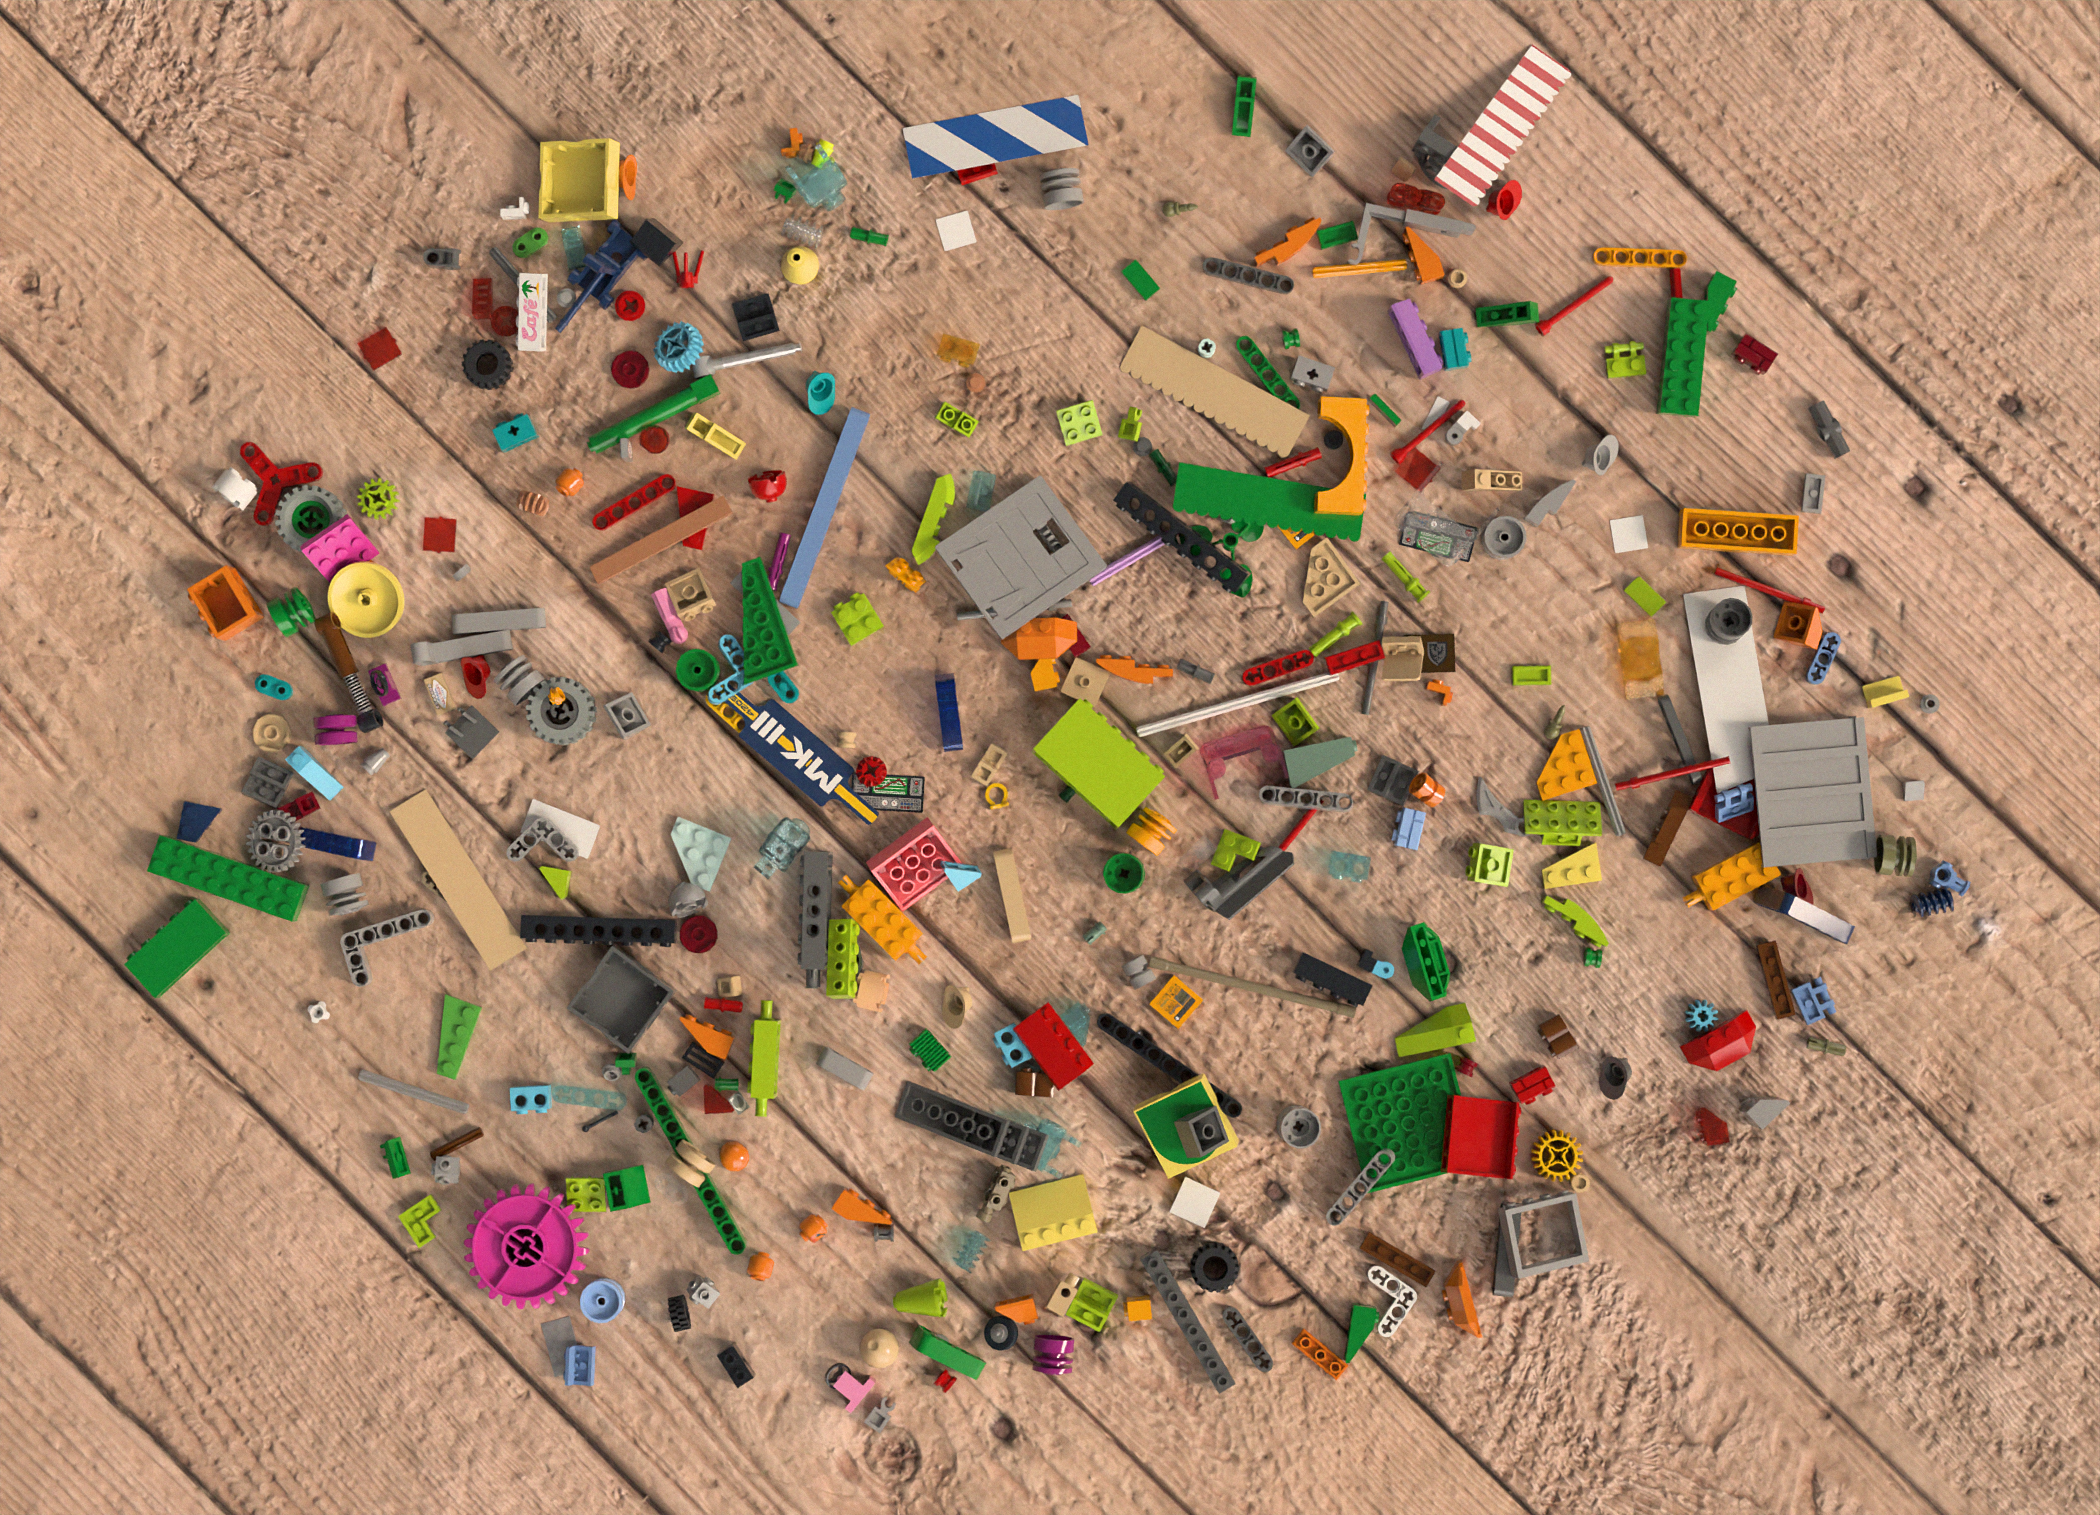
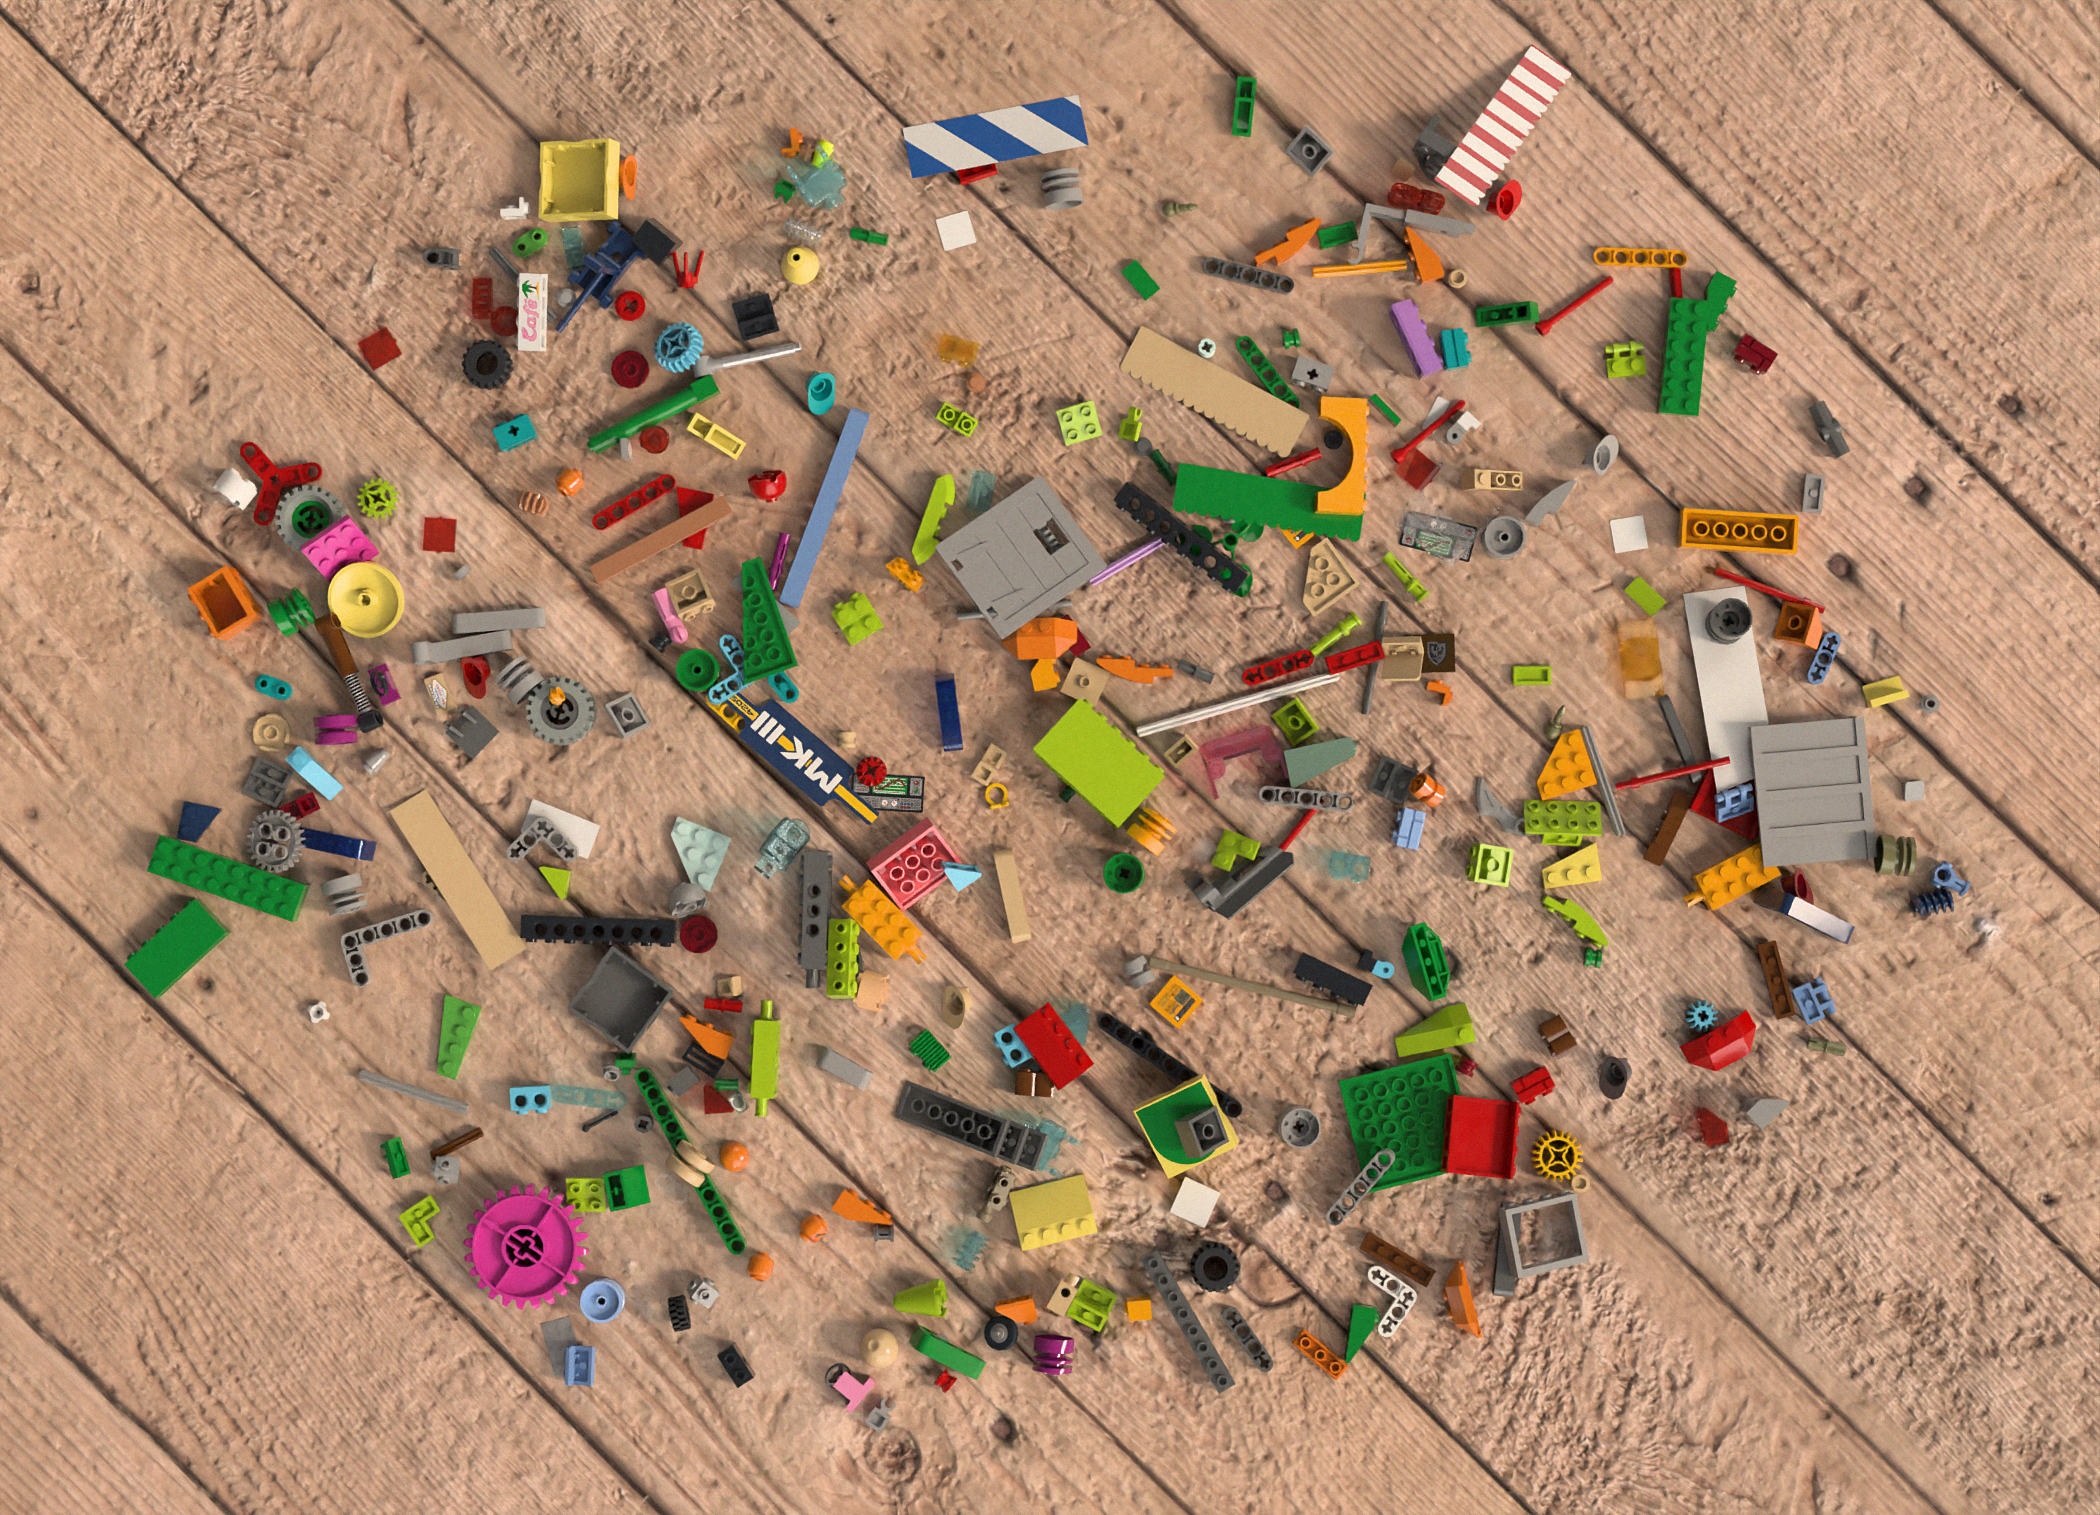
(1095, 932): sand green pin -> none

